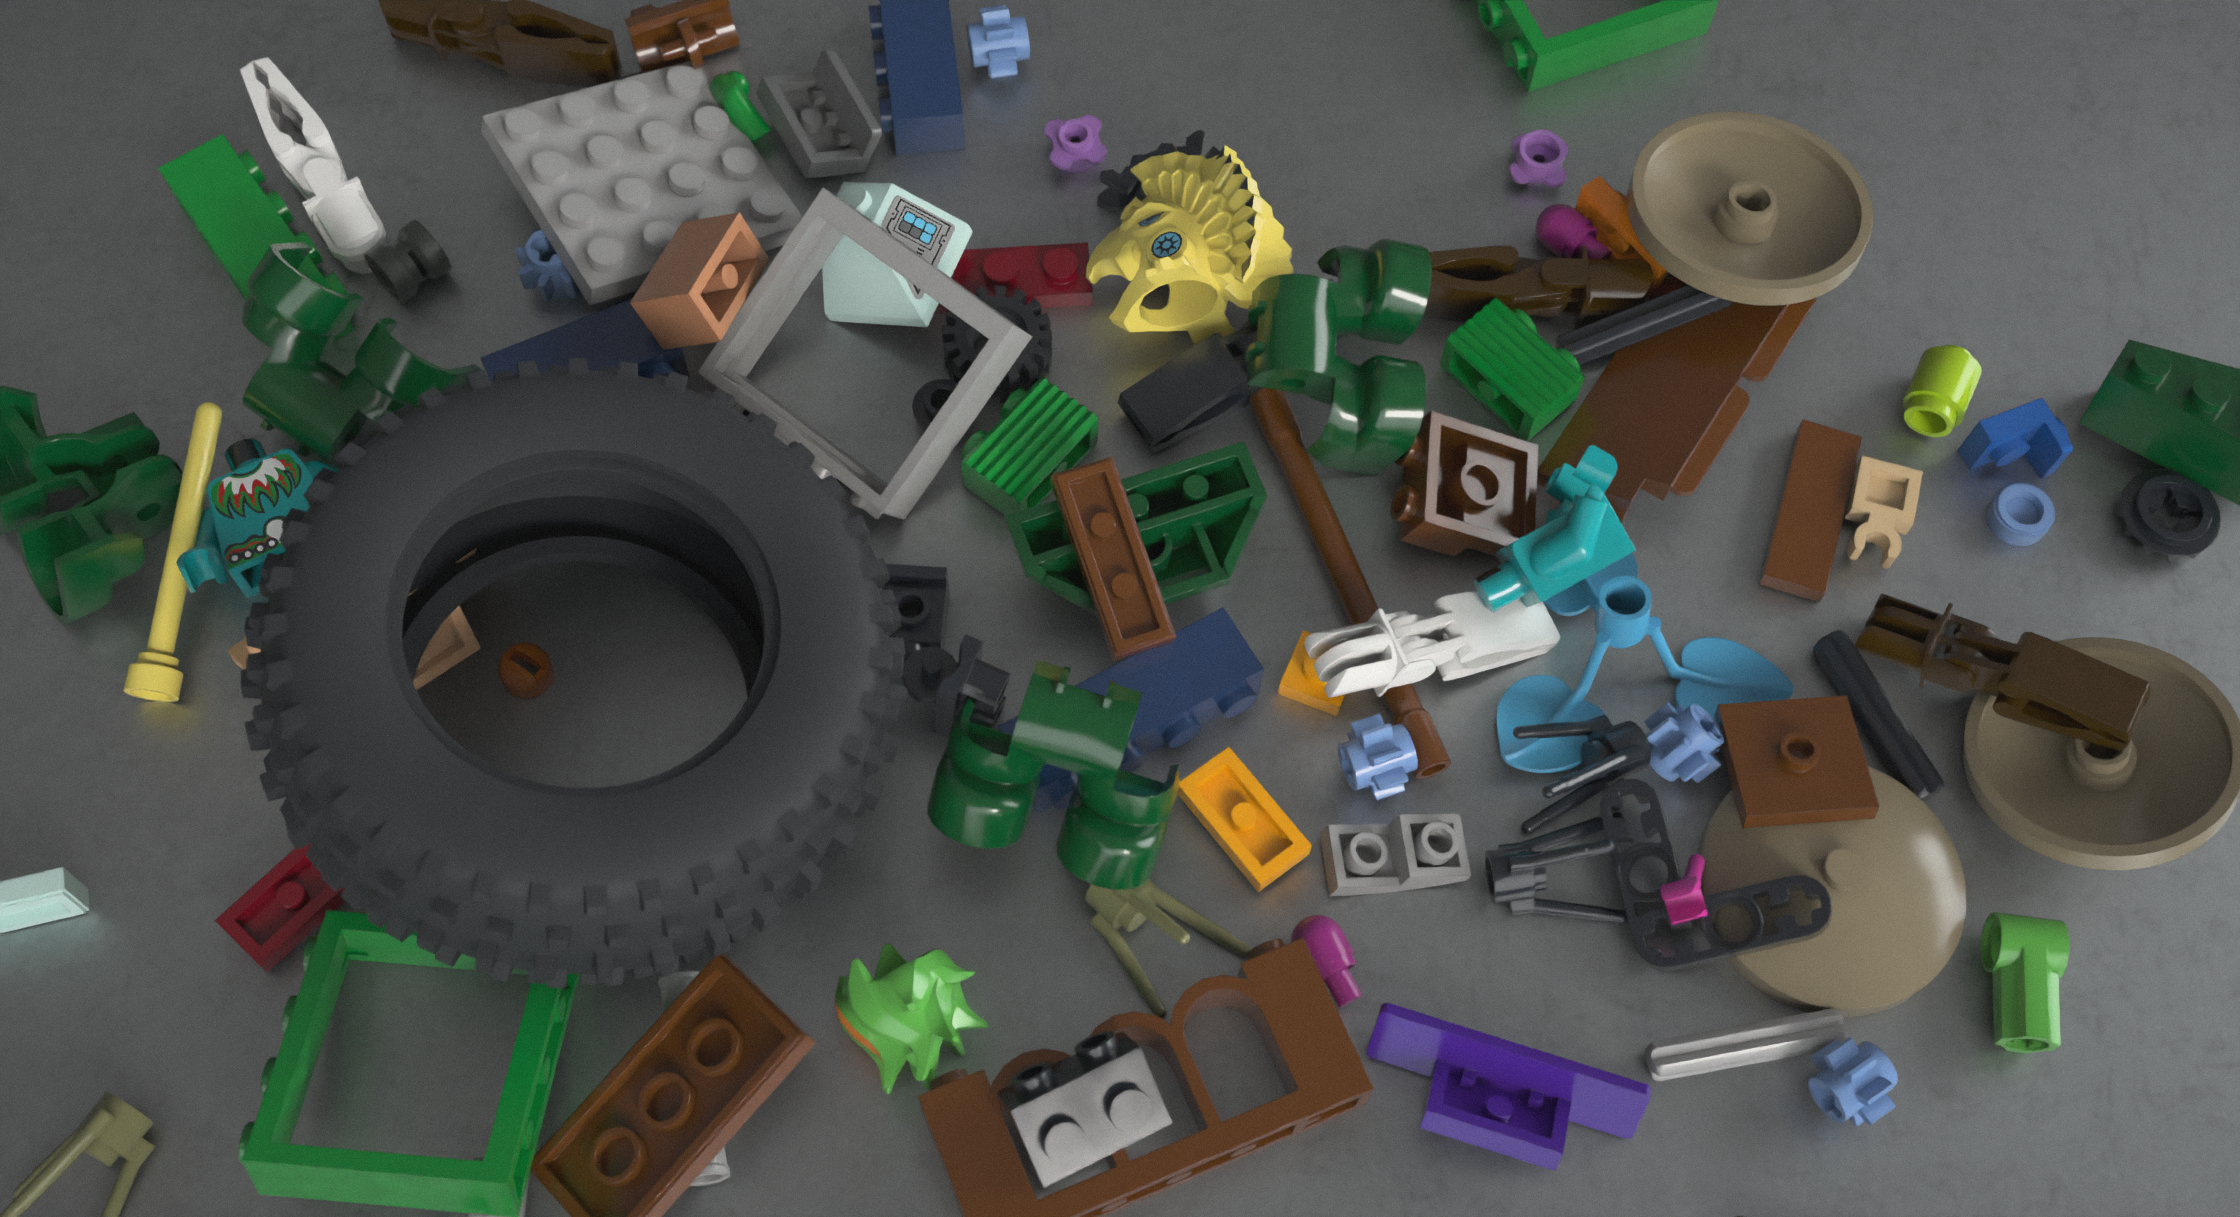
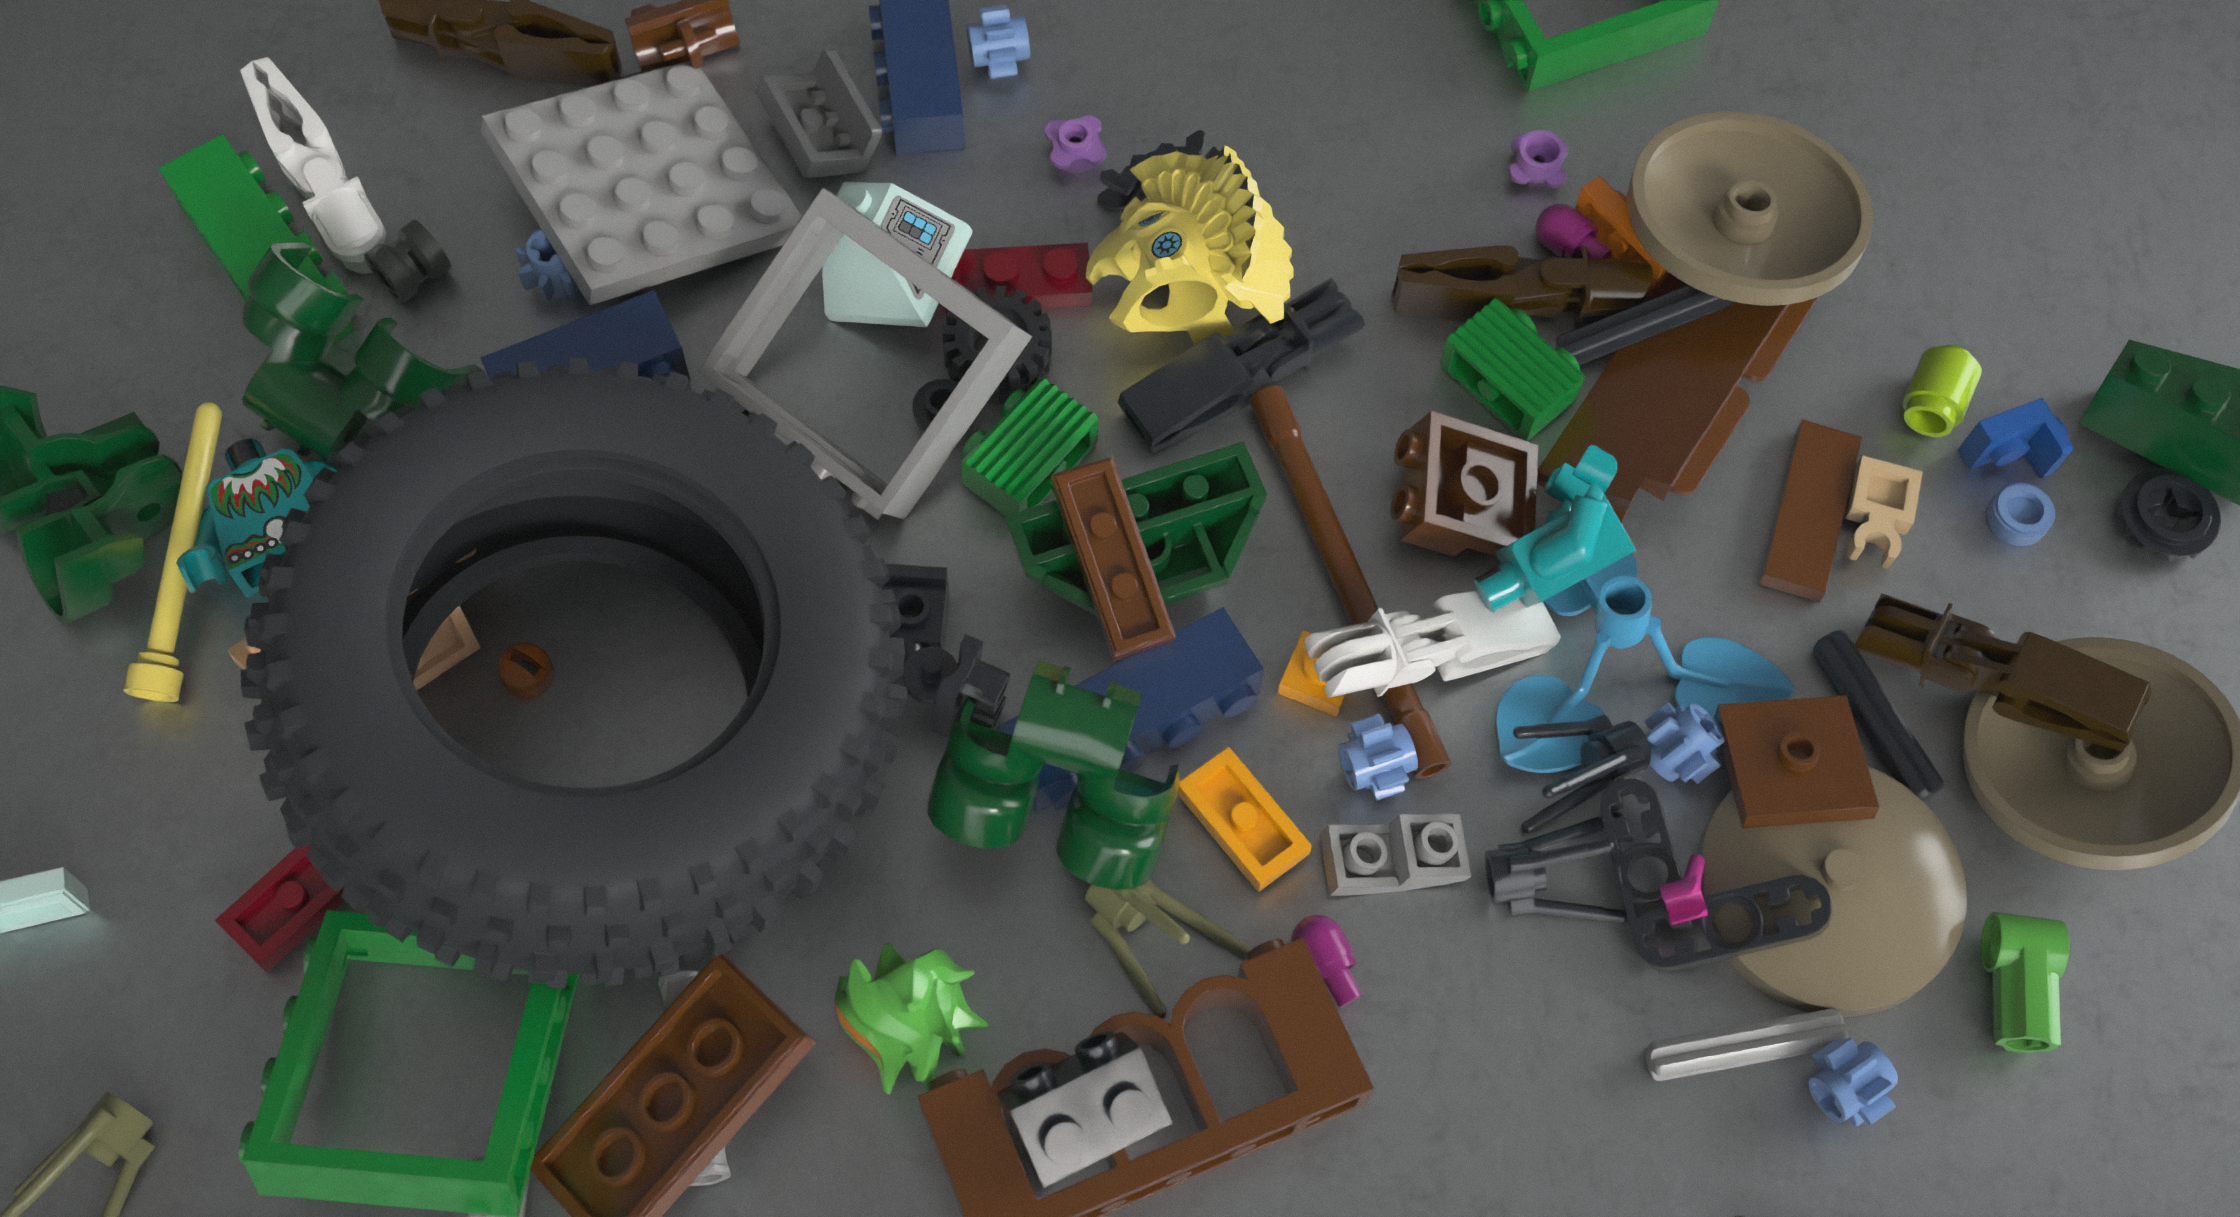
(700, 281): nougat brick -> none
(731, 94): green arm -> none
(1298, 319): dark green piece -> none
(1504, 1091): dark purple bracket -> none

